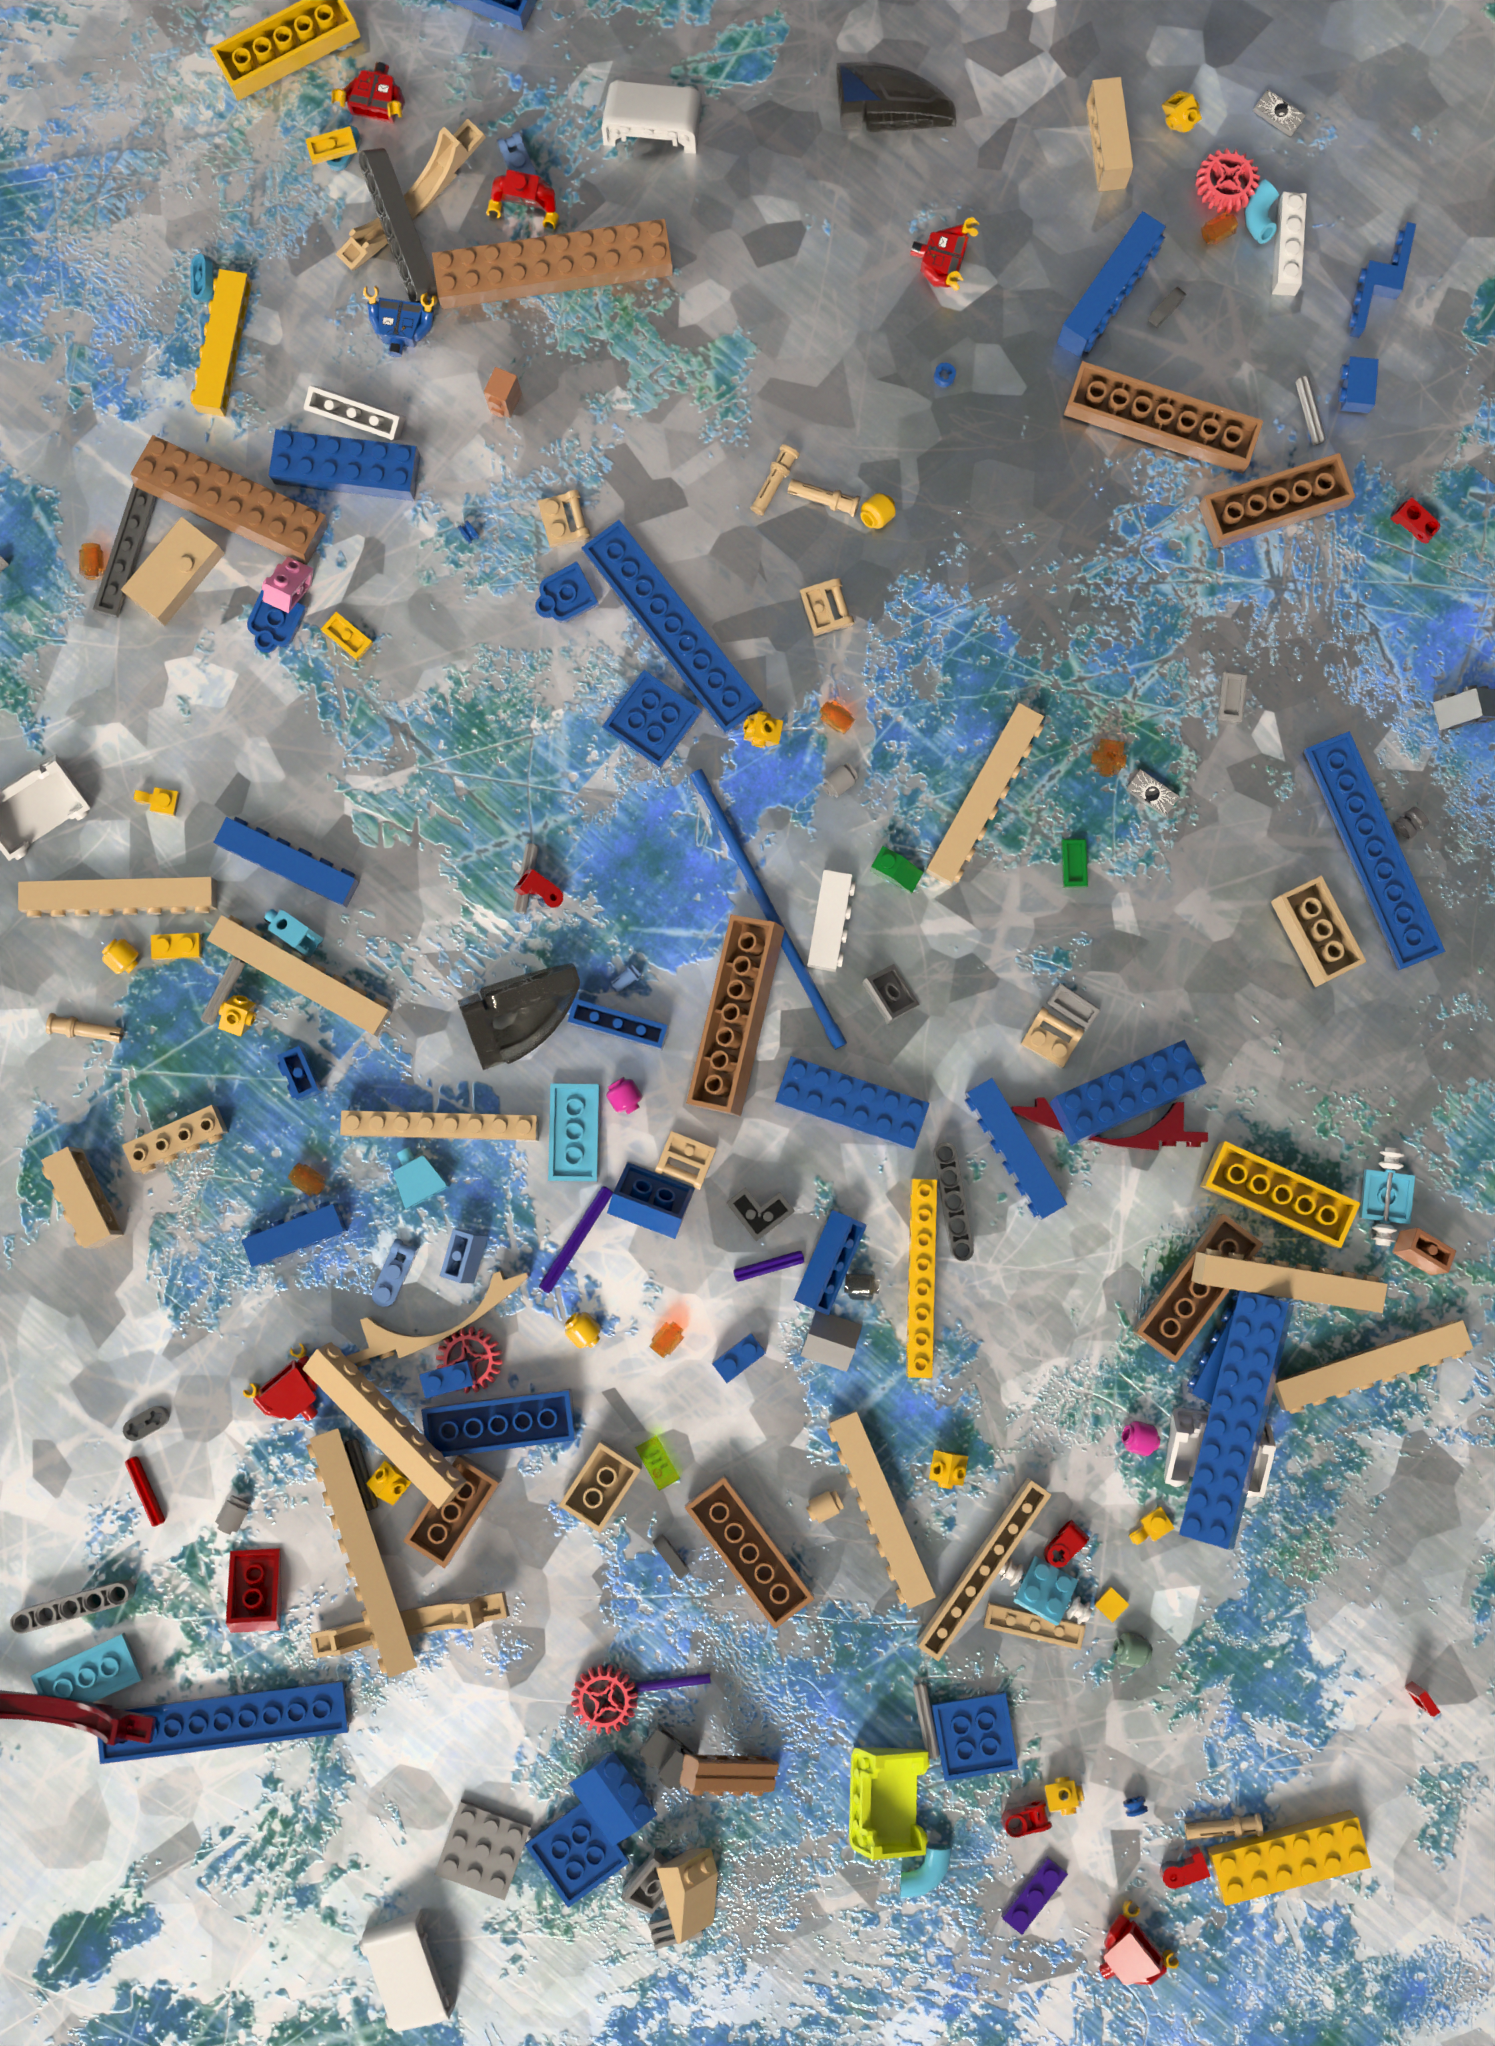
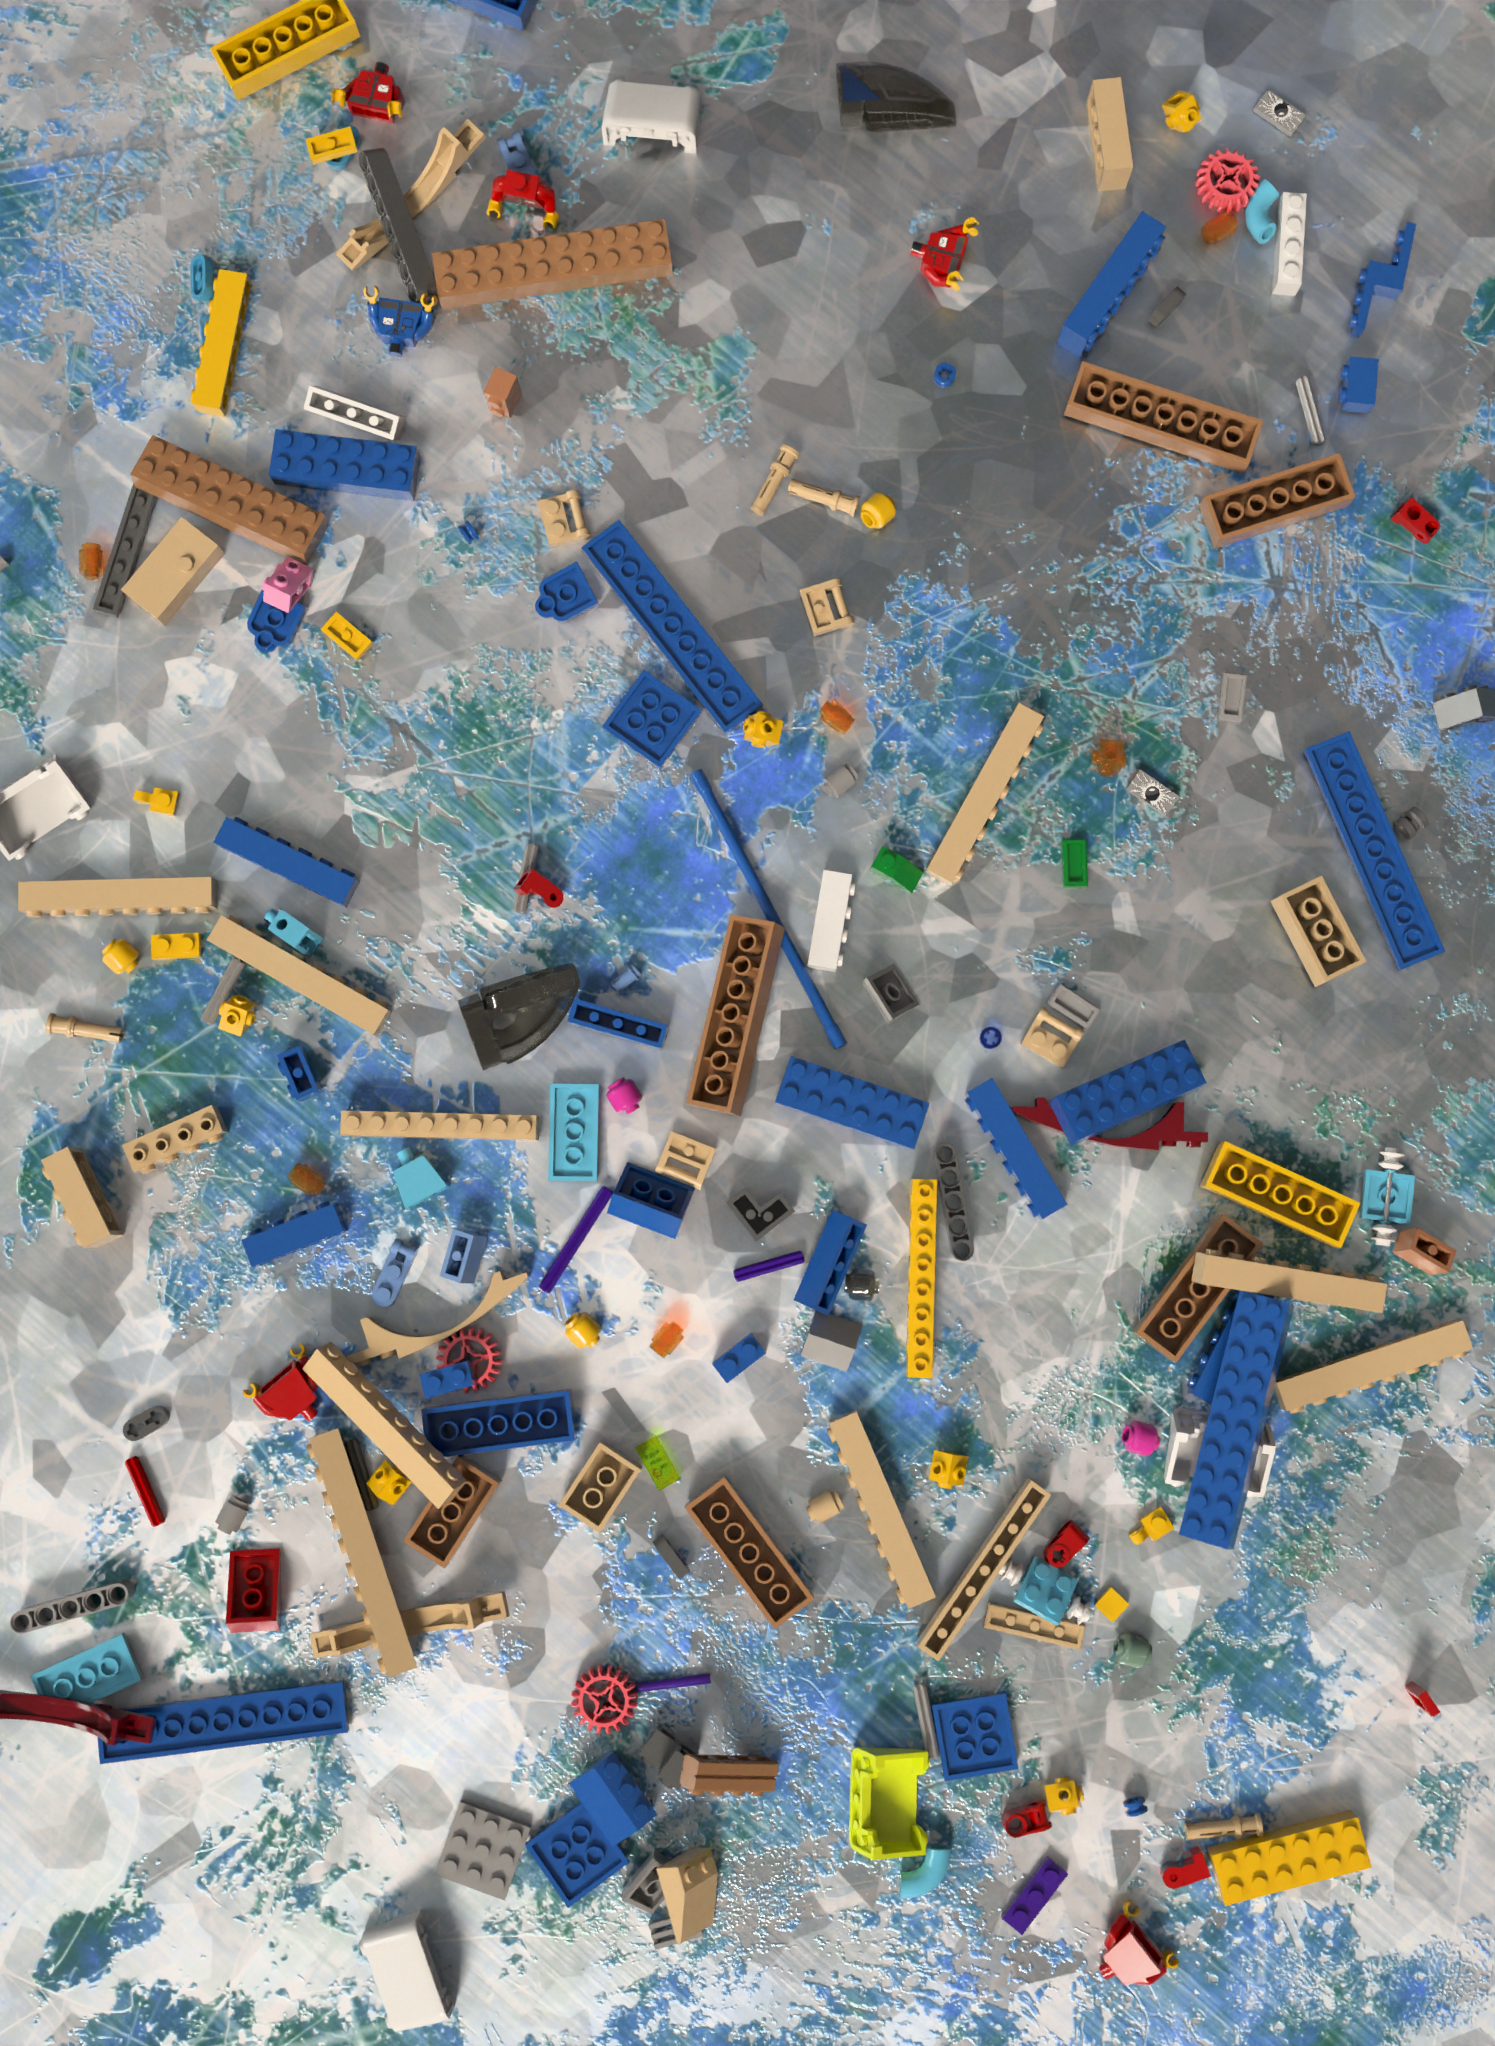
(997, 1034): none -> clear blue bush

